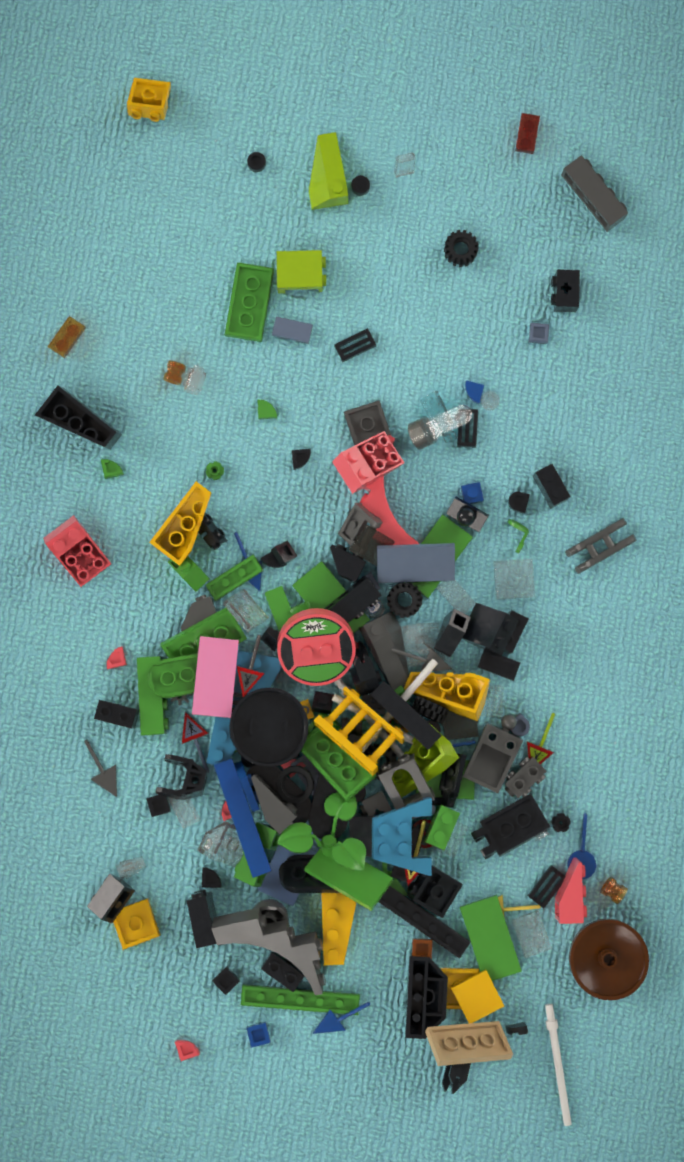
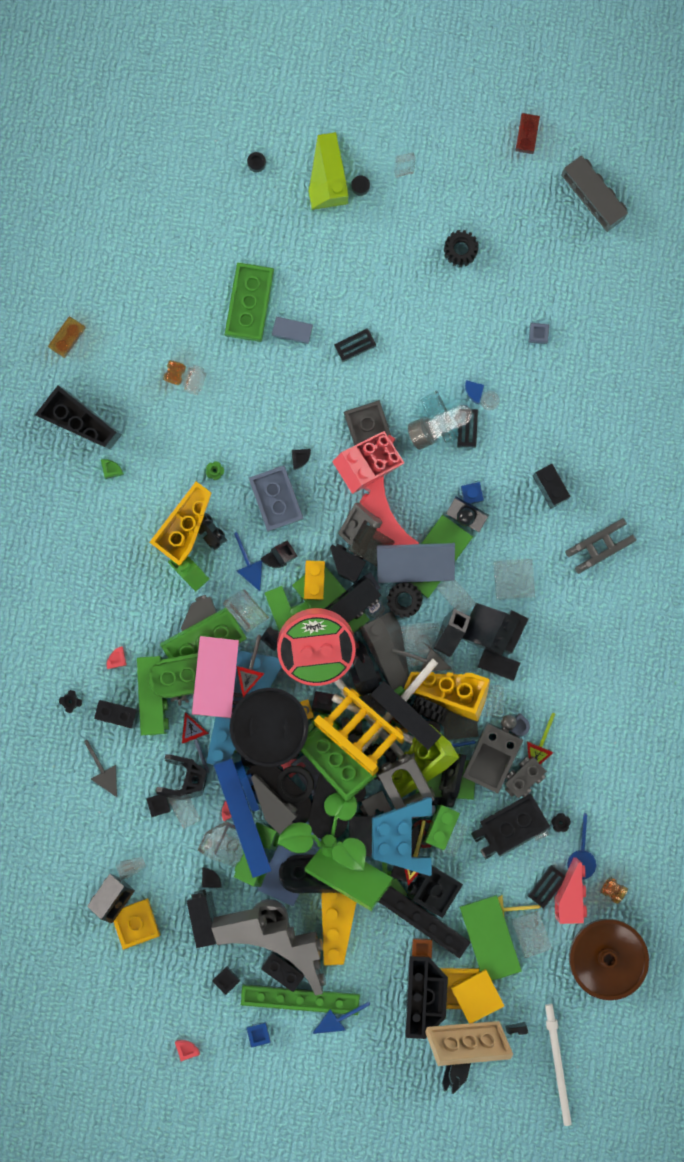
(75, 701): none -> black plate
(76, 551): coral slope -> none
(148, 99): yellow plate -> none
(234, 577): bright green tile -> none
(266, 410): bright green tile -> none
(276, 498): none -> sand blue plate
(300, 270): lime panel -> none
(314, 580): none -> yellow plate
(518, 501): black tile -> none
(522, 528): bright green piece -> none
(571, 282): black brick -> none

